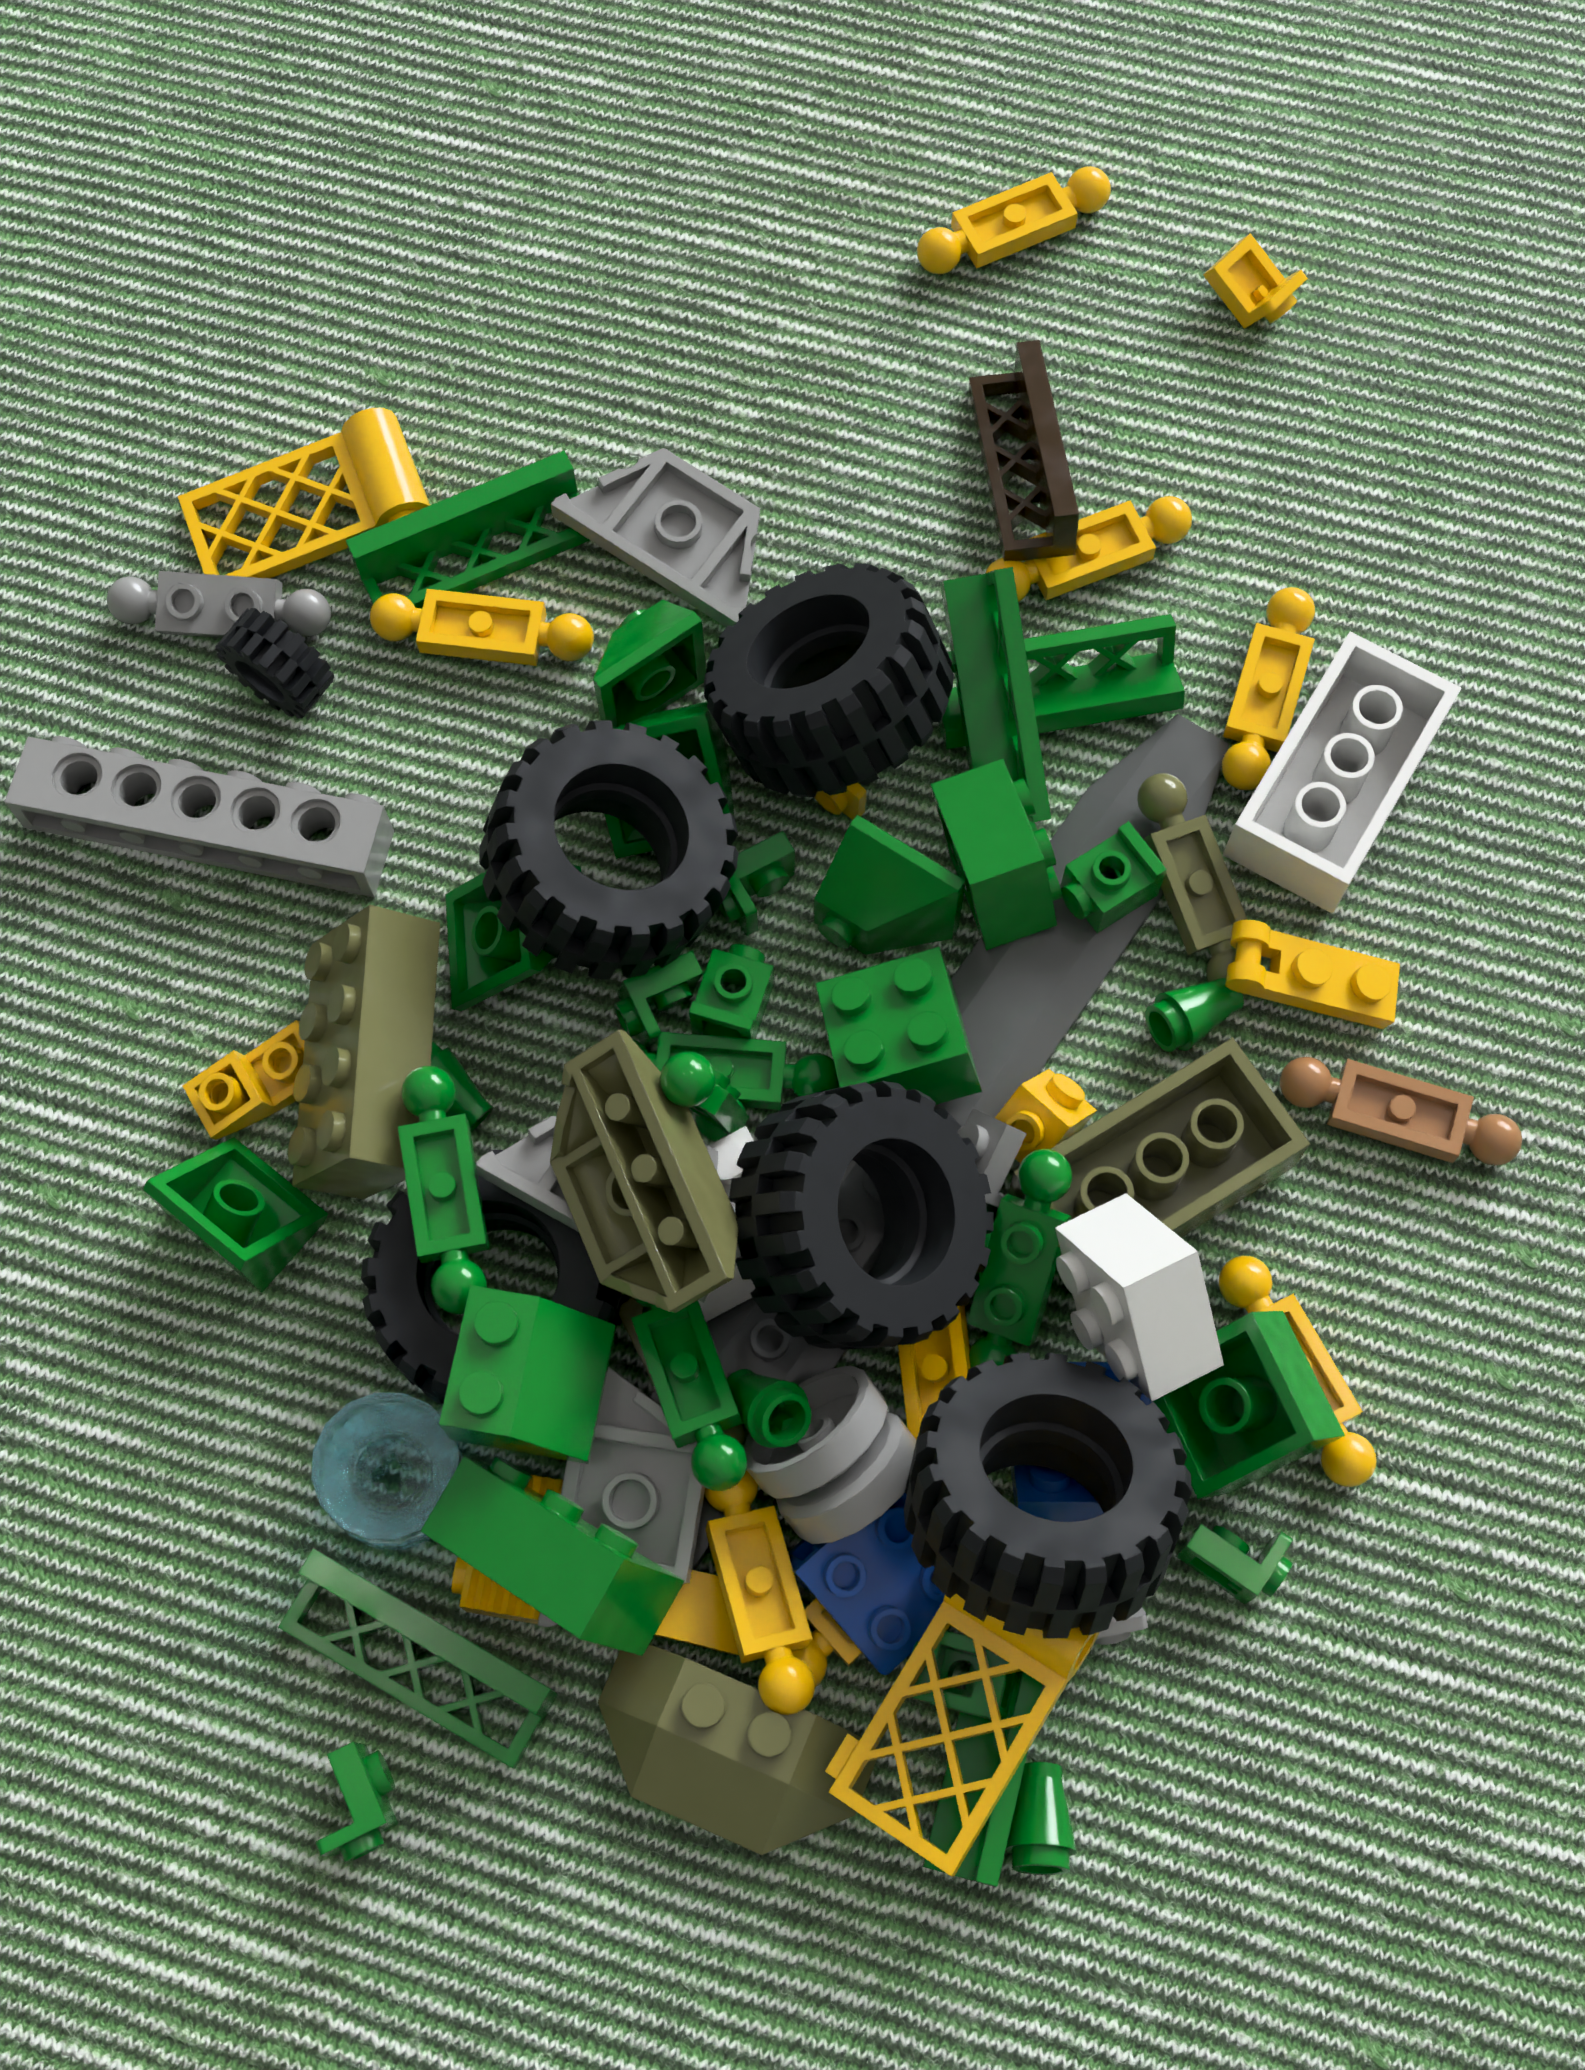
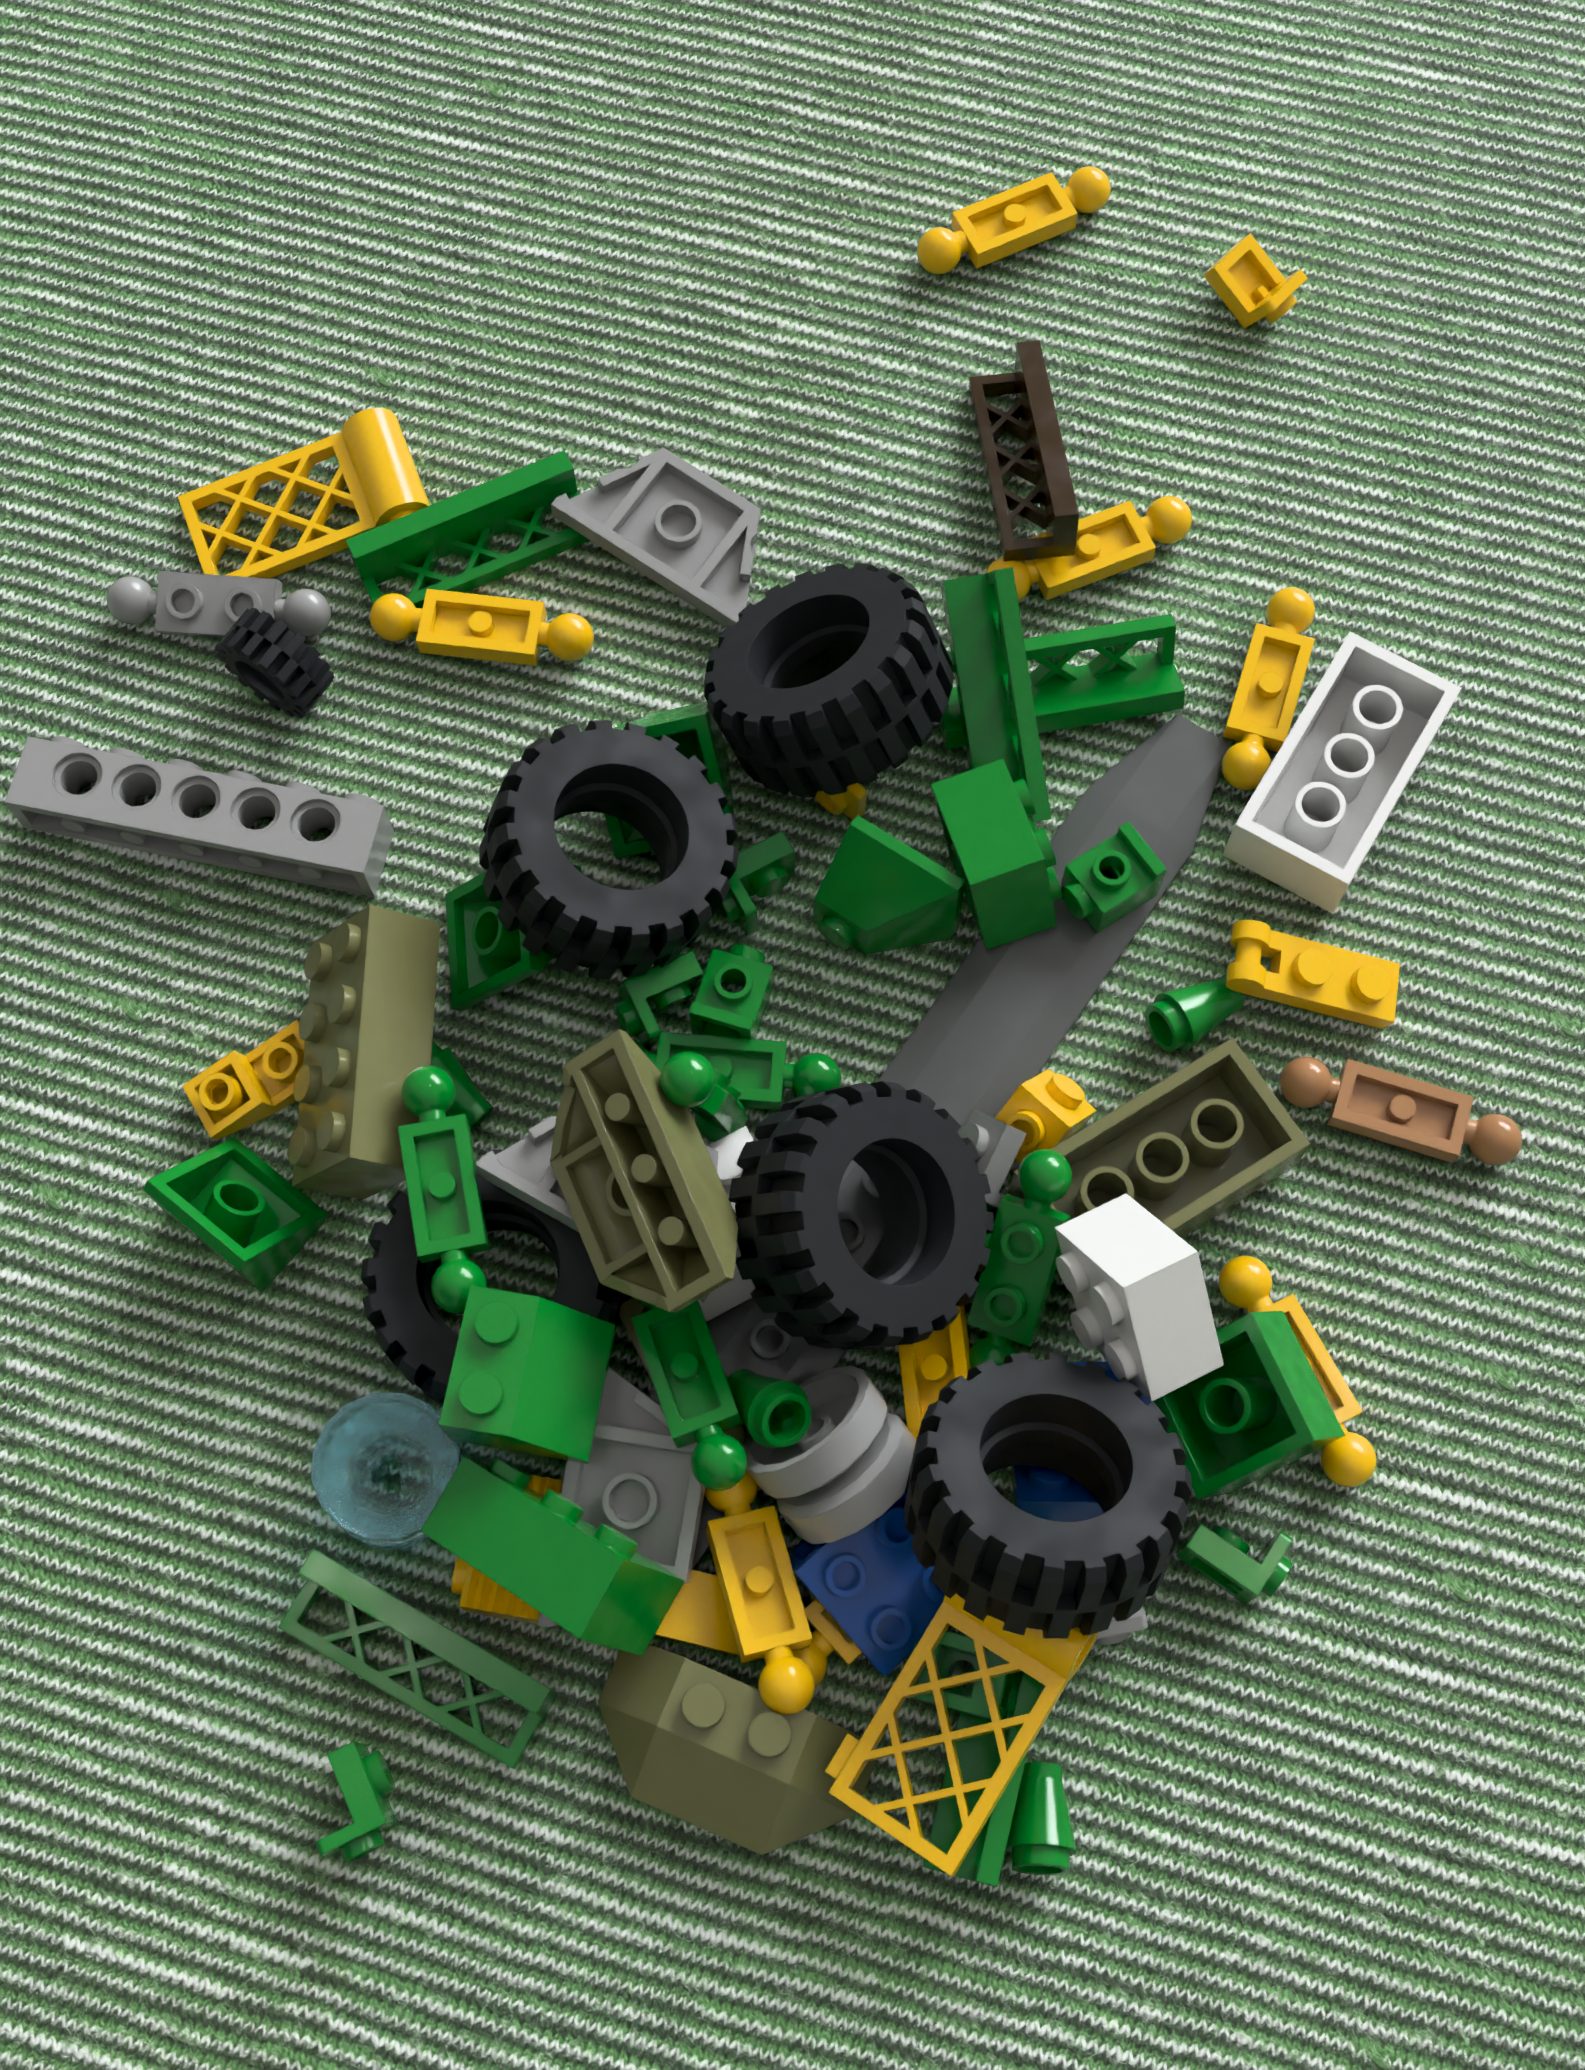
(650, 663): green slope -> none
(900, 1027): green brick -> none
(1196, 874): olive plate -> none

